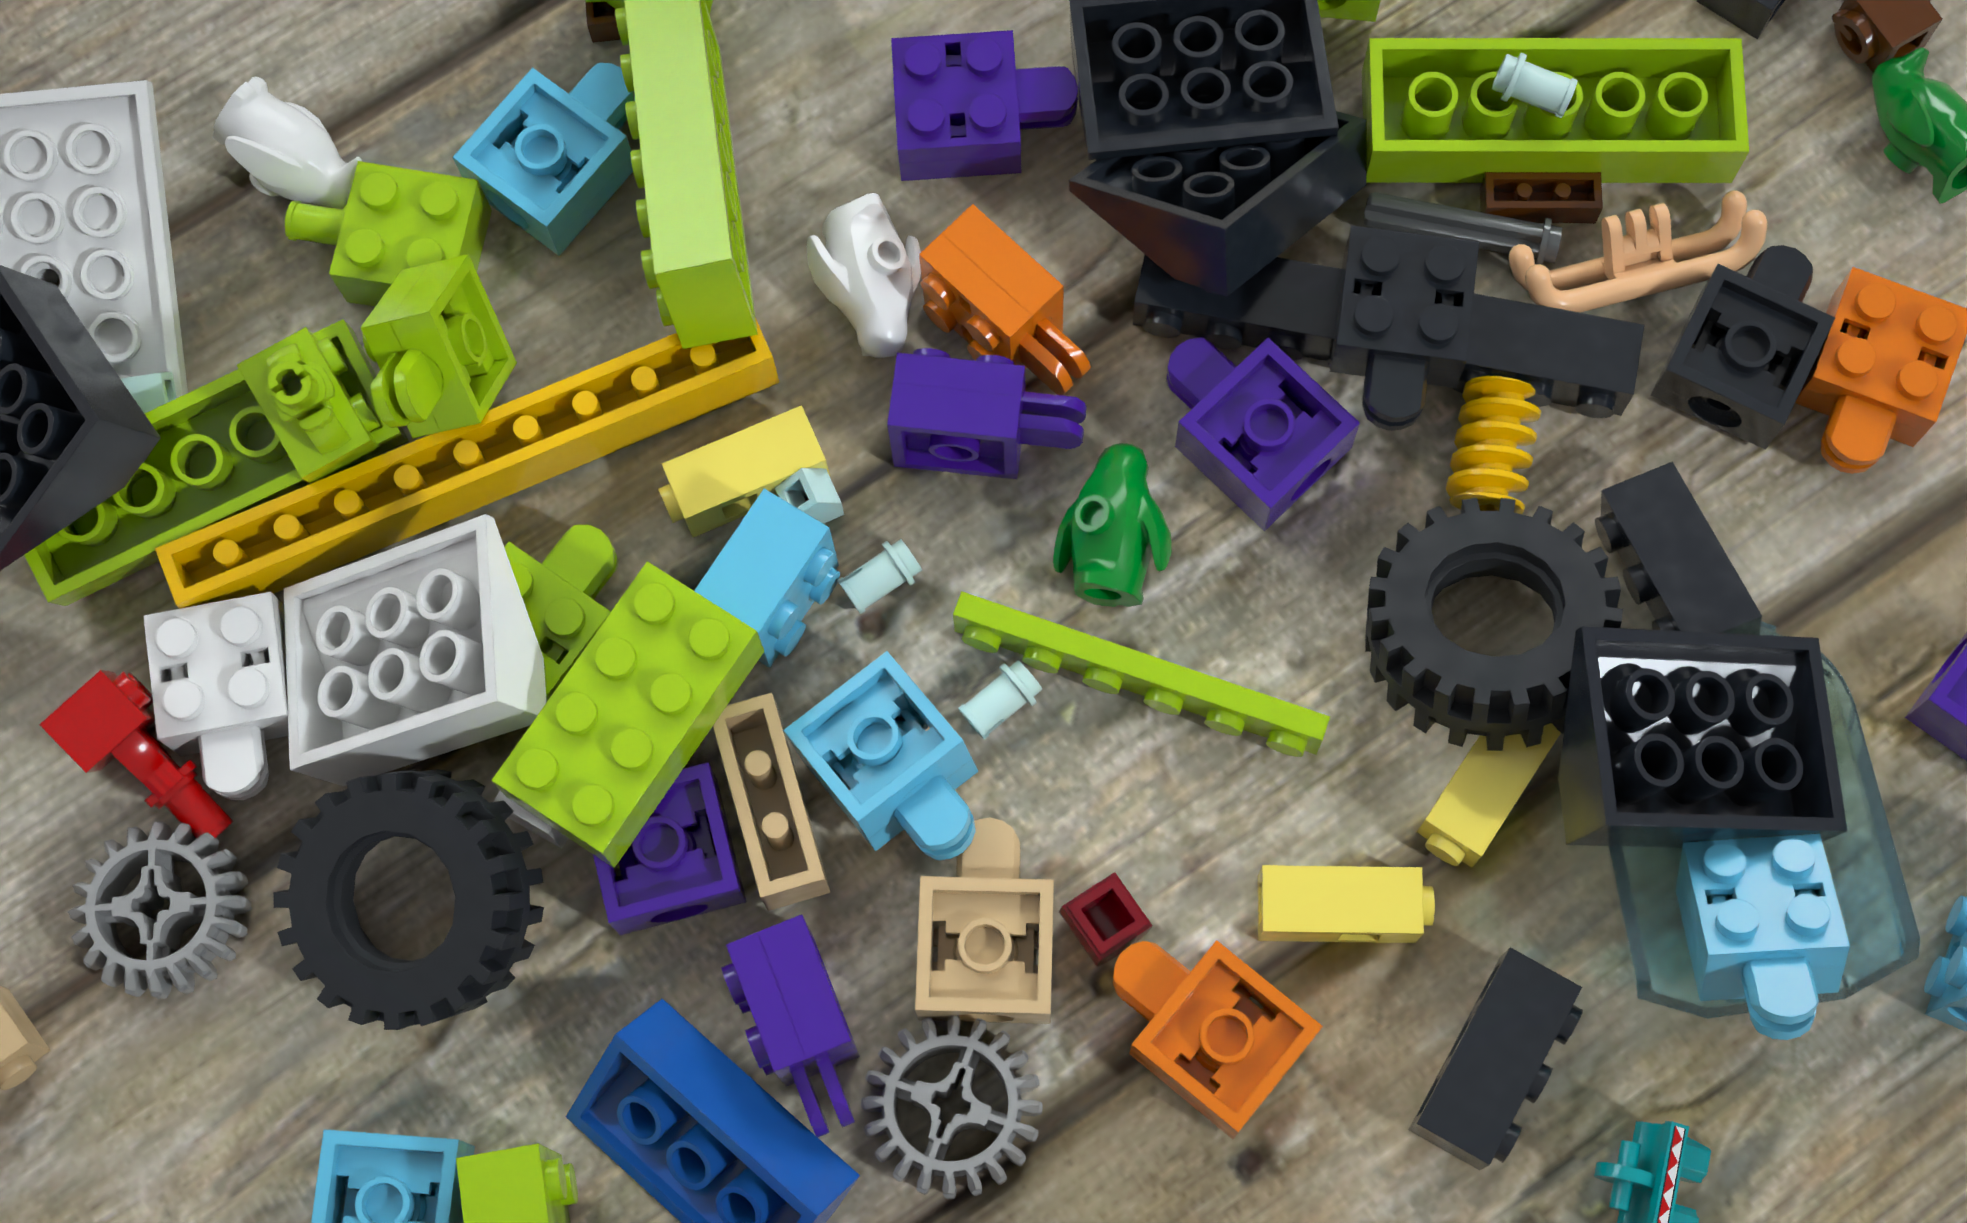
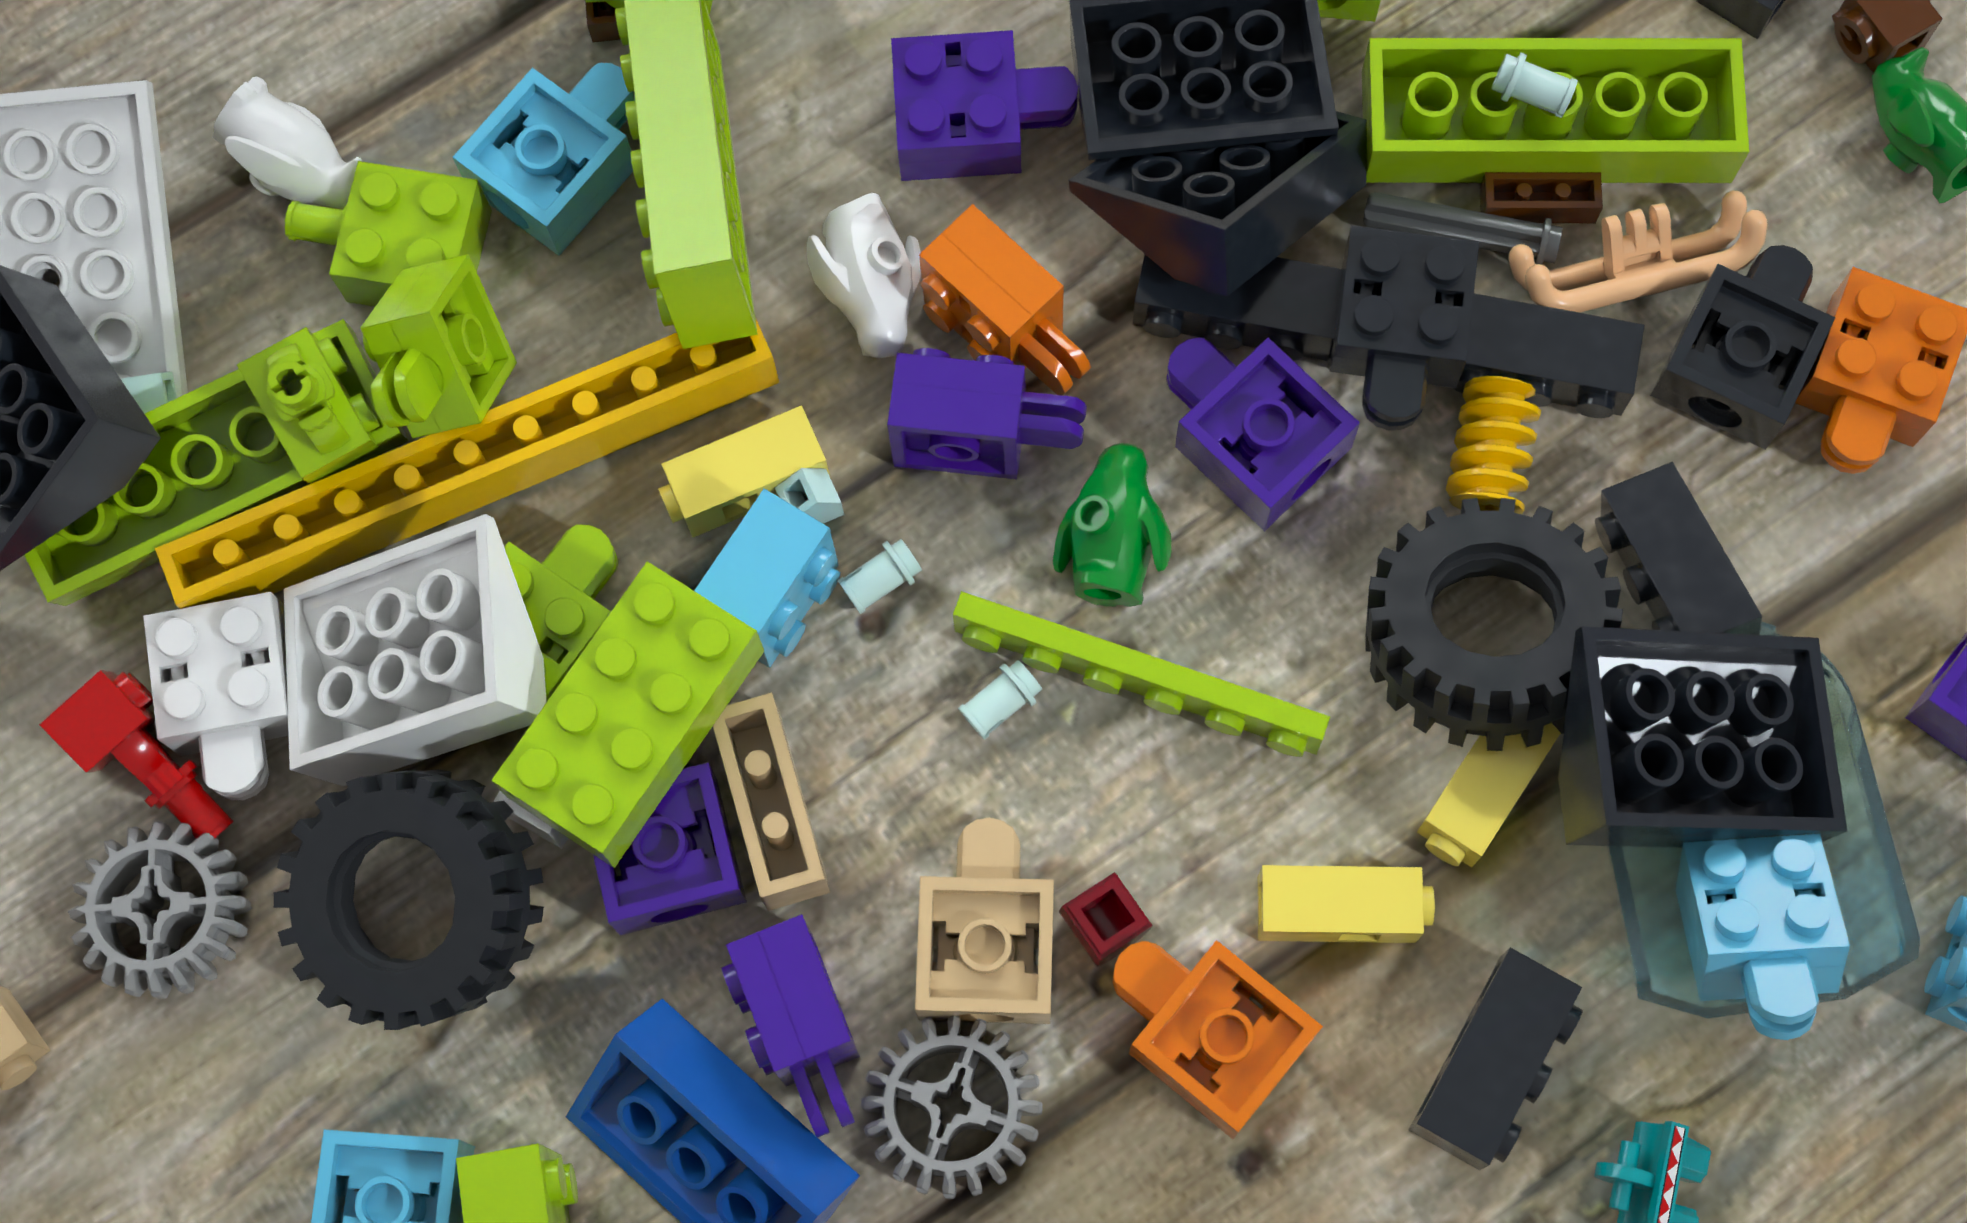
(897, 774): medium azure brick -> none

